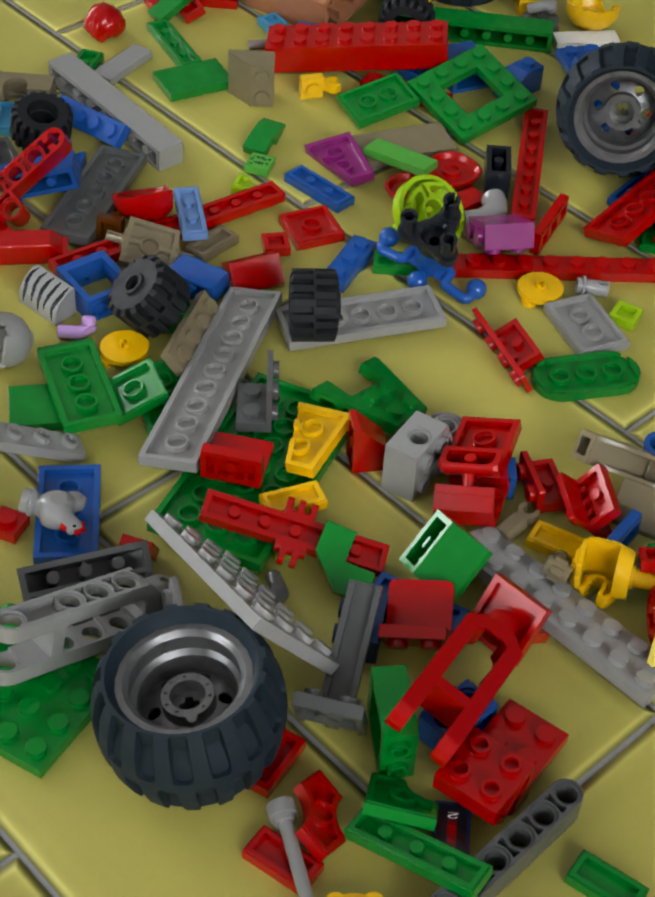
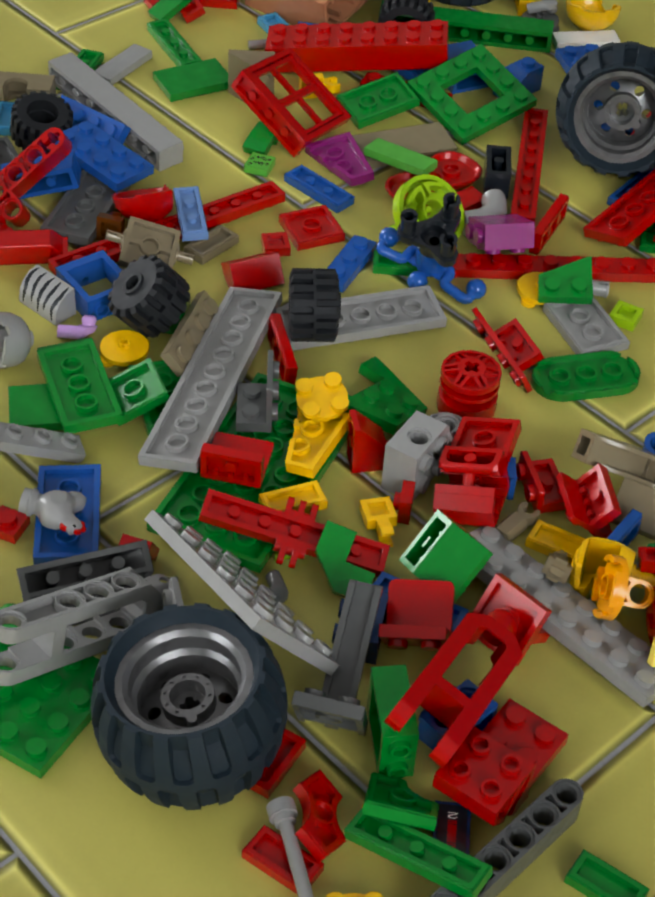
(104, 22): red hair -> none
(106, 157): none -> blue plate
(202, 276): blue brick -> none
(241, 183): lime tile -> none
(274, 112): none -> red window
(282, 349): none -> red tile
(322, 397): none -> yellow piece
(379, 515): none -> yellow plate
(404, 501): none -> red plate
(469, 384): none -> red wheel
(567, 283): none -> green wing
(613, 588): none -> light orange tile

